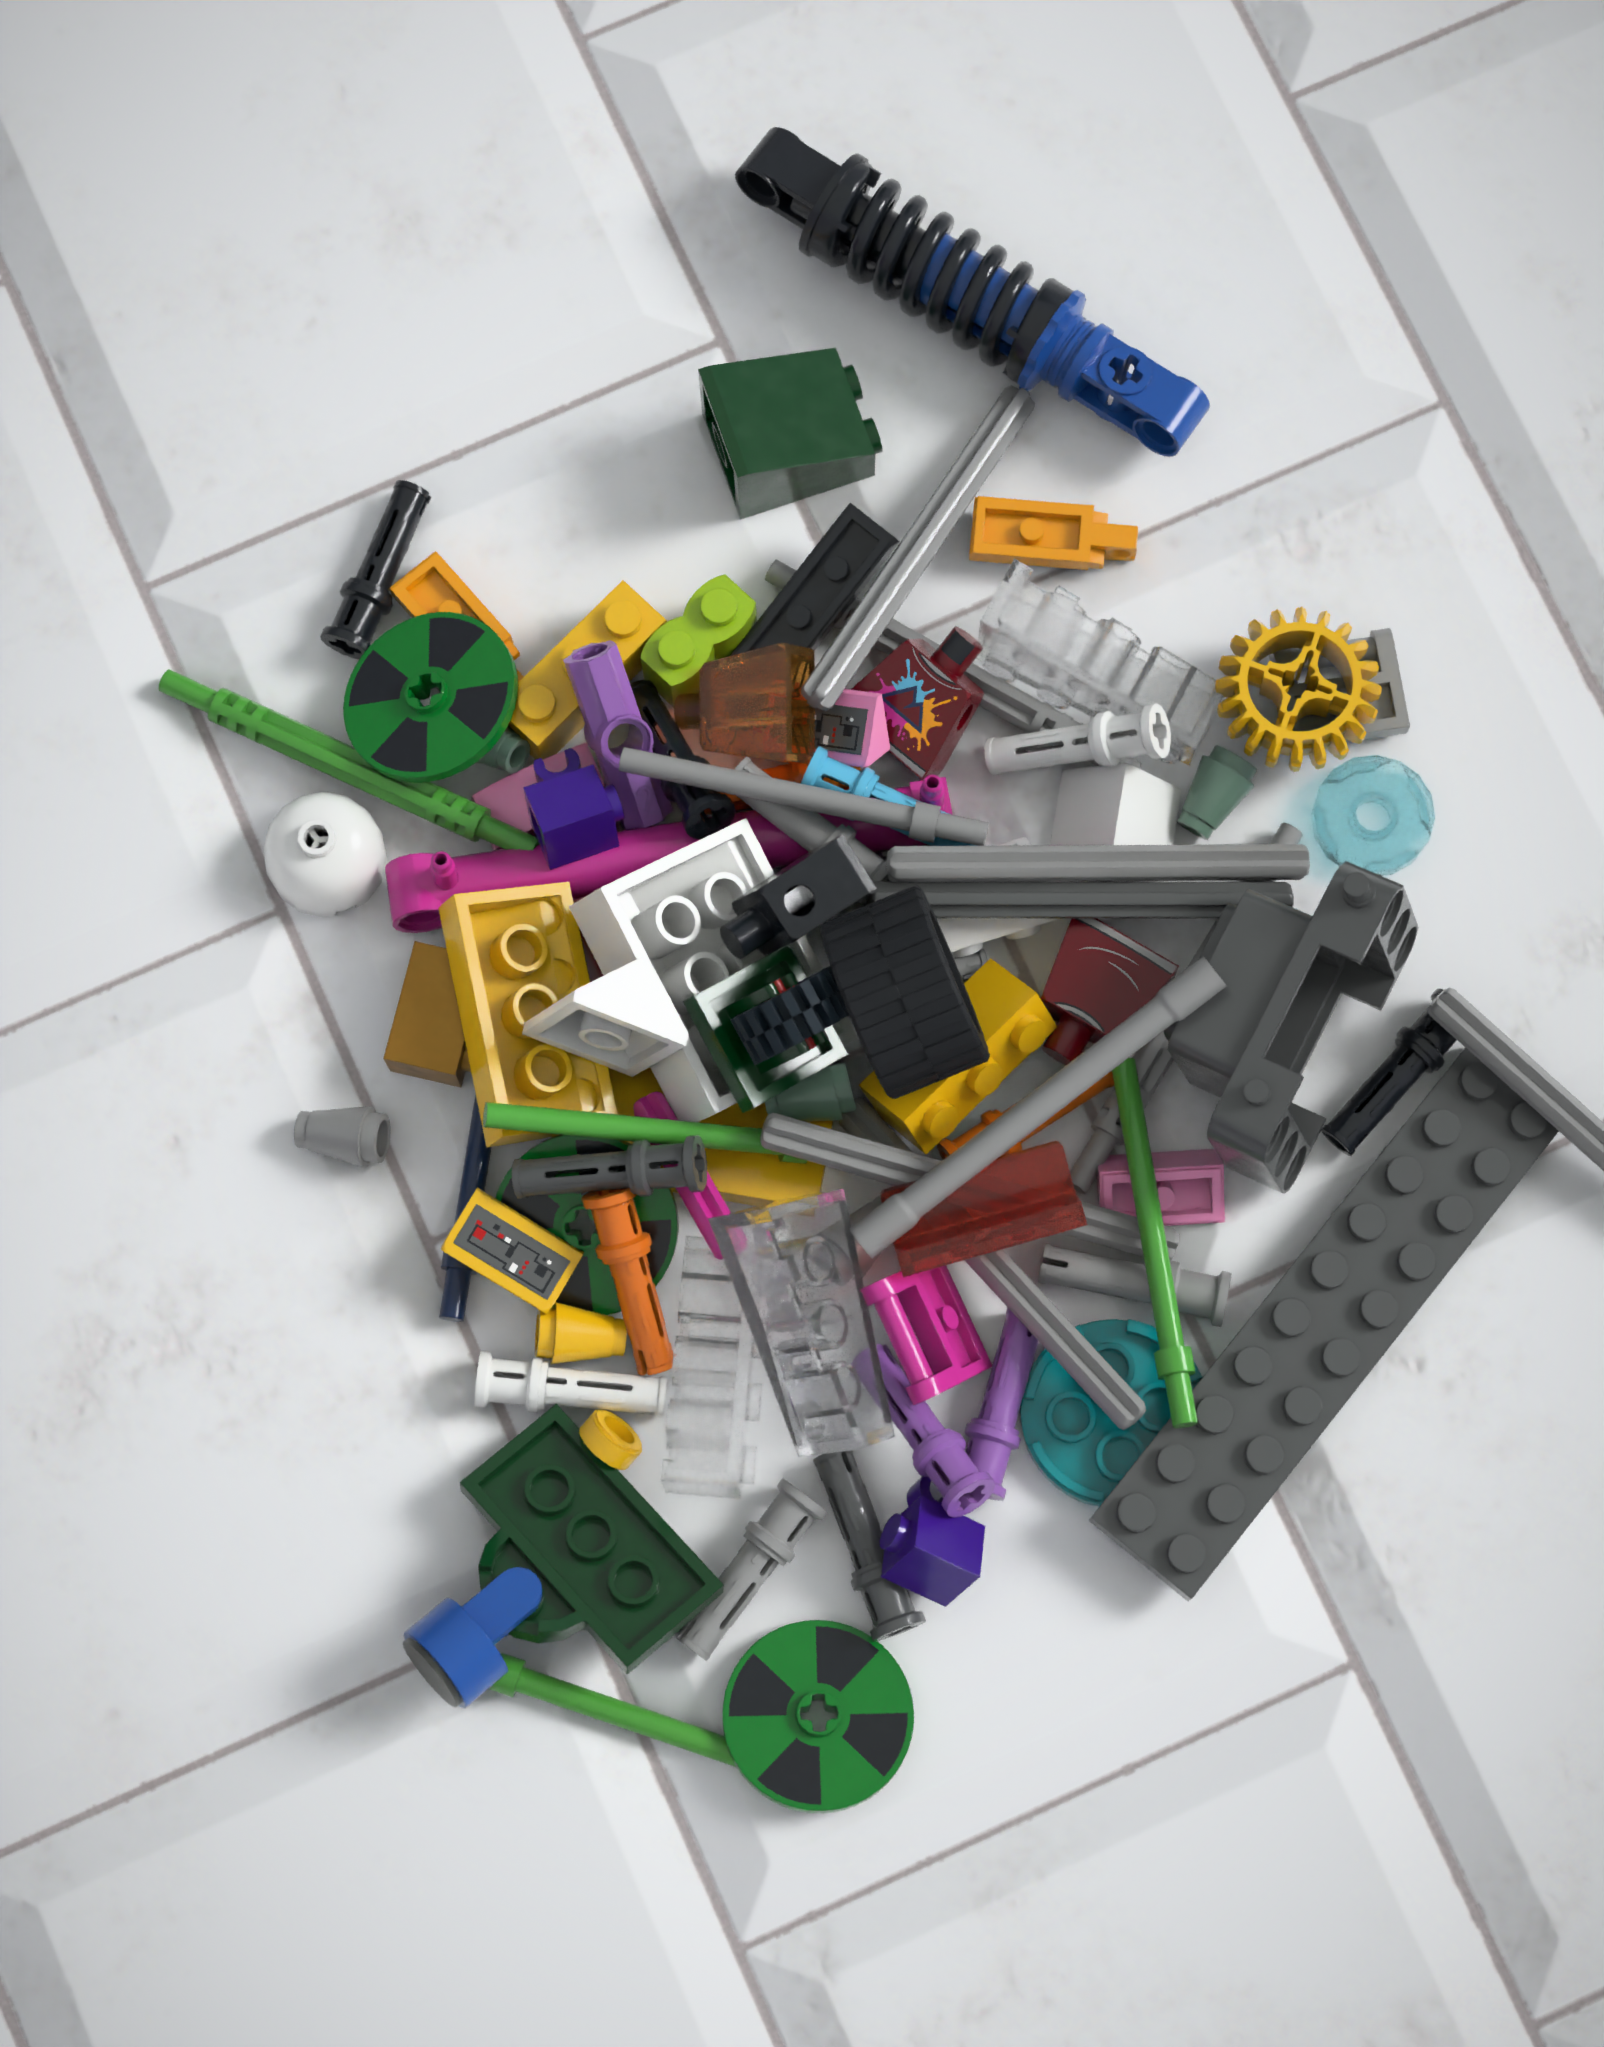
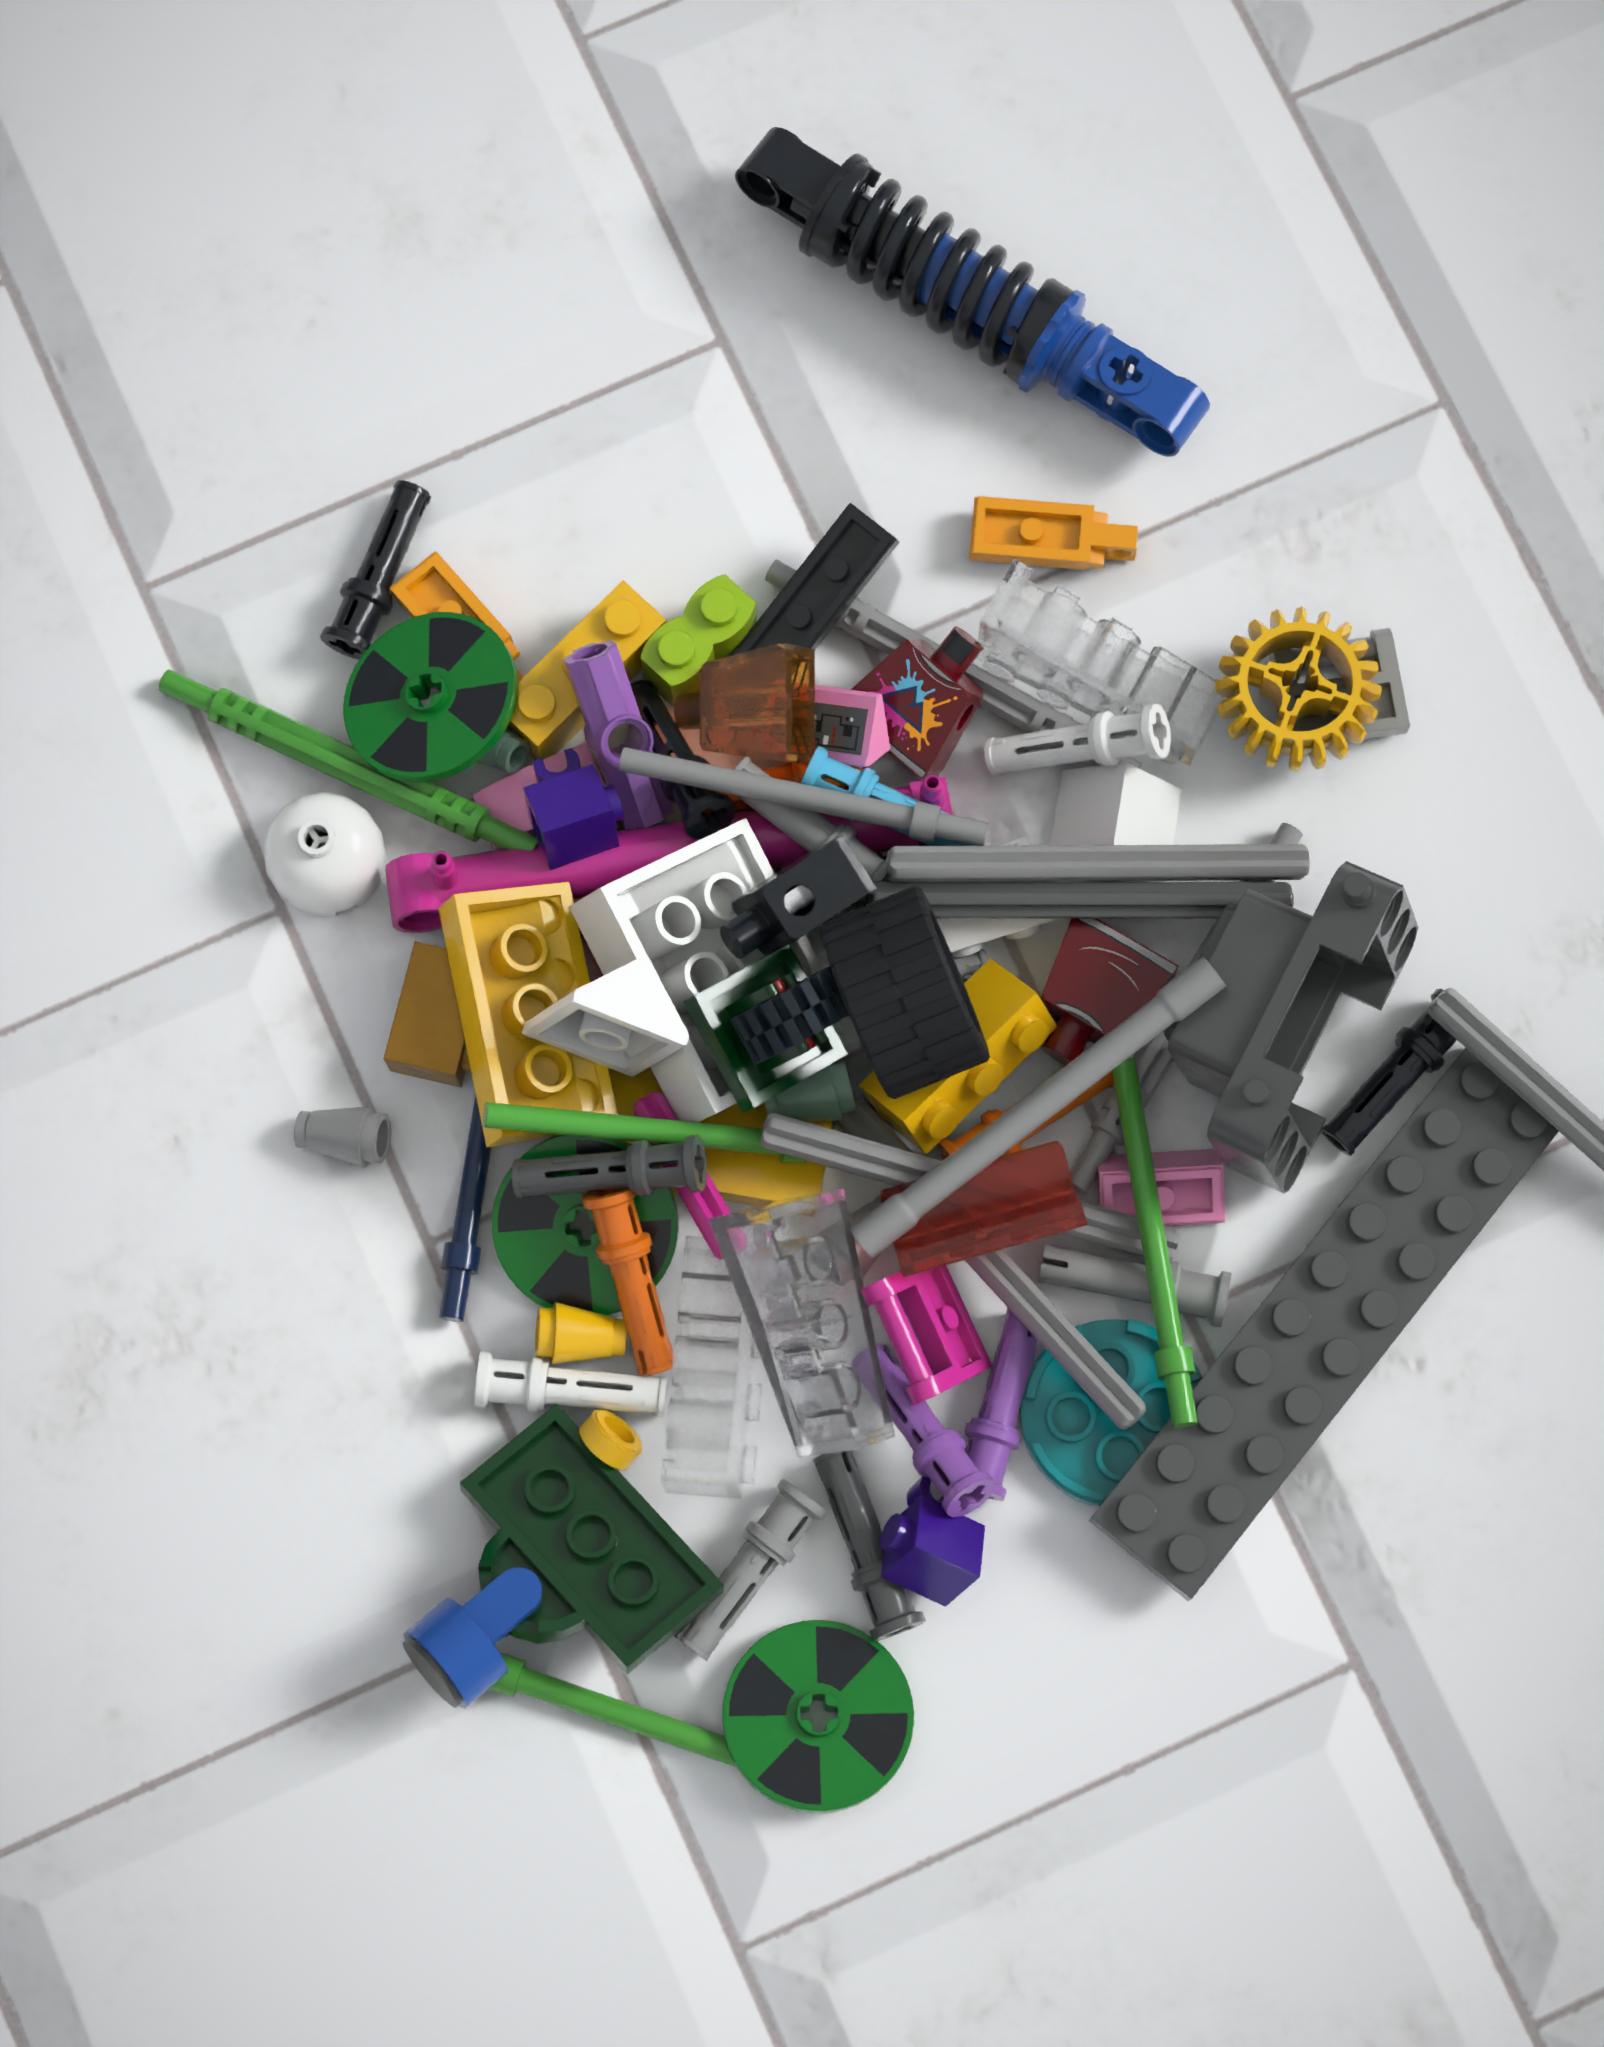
(512, 1251): slope -> none
(787, 427): dark green slope -> none
(917, 549): light grey axle -> none
(1216, 791): sand green cone -> none
(1380, 782): clear light blue tile -> none

